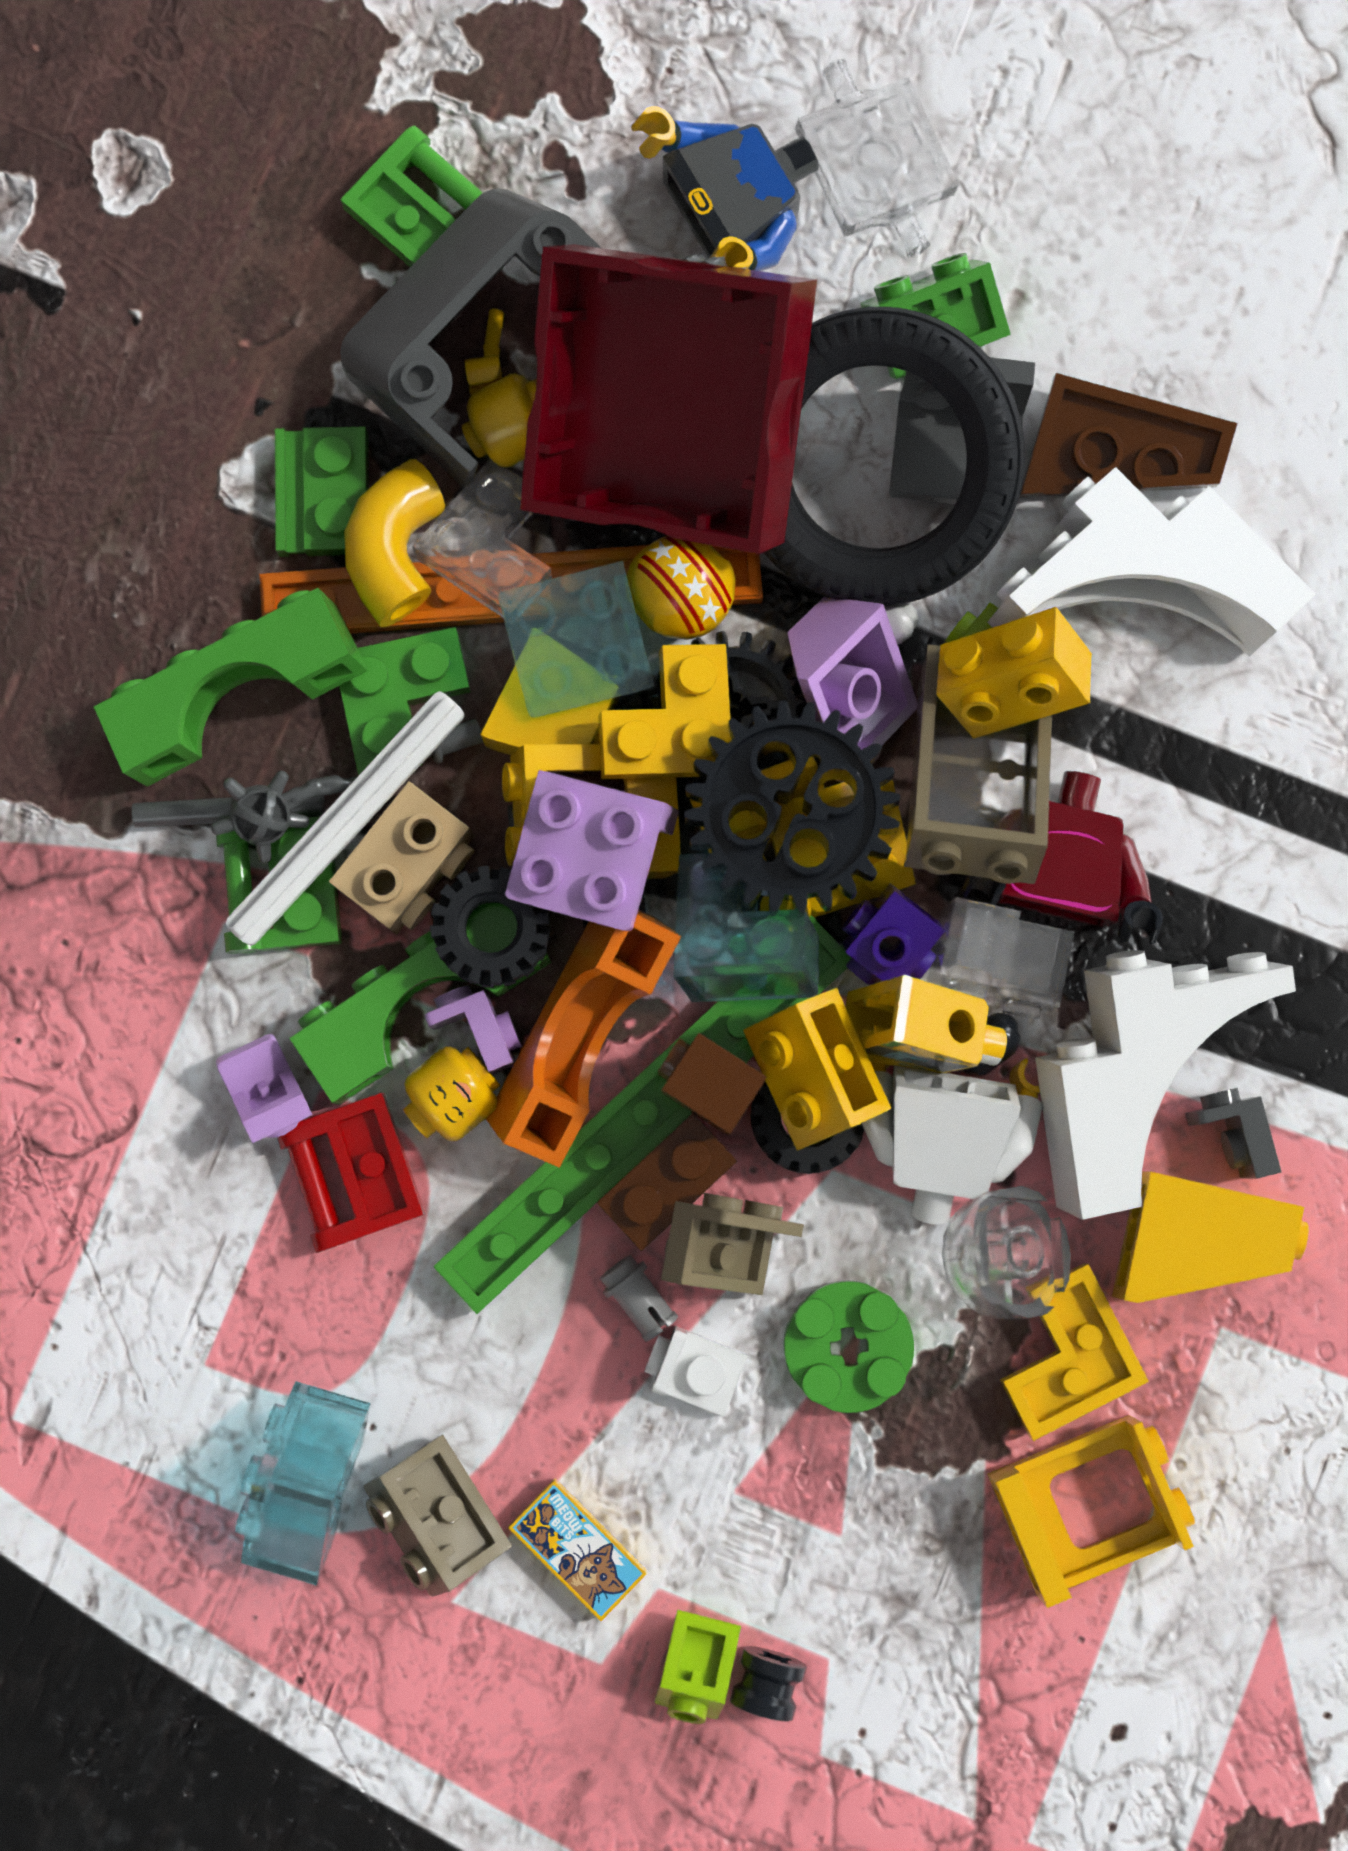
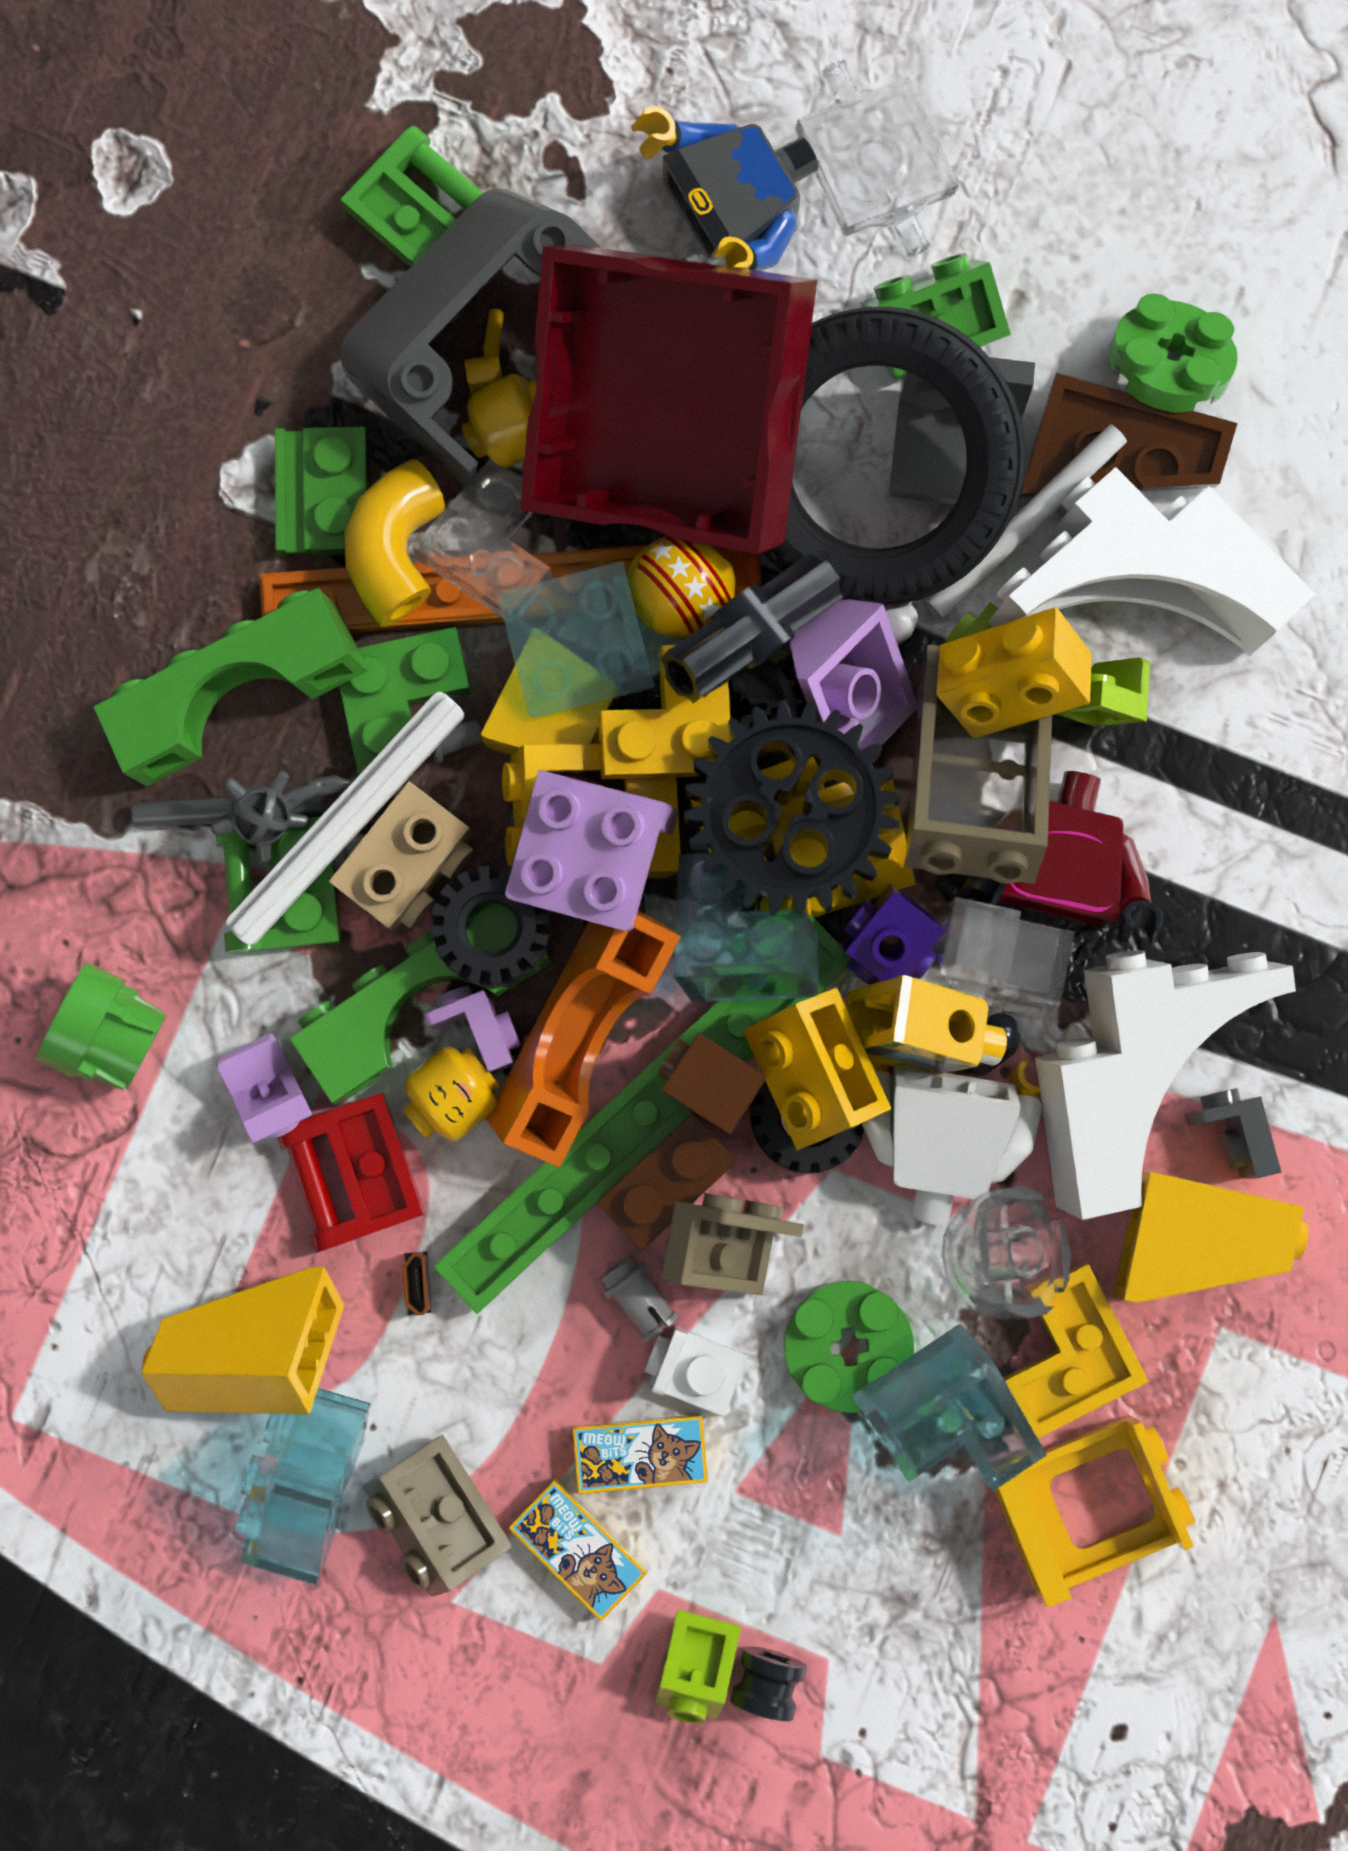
(100, 1030): none -> bright green piece
(248, 1349): none -> yellow slope
(417, 1283): none -> piece
(640, 1454): none -> tile
(751, 627): none -> black piece
(946, 1402): none -> clear light blue brick
(1033, 515): none -> white bar
(1116, 694): none -> lime bracket
(1196, 335): none -> bright green plate

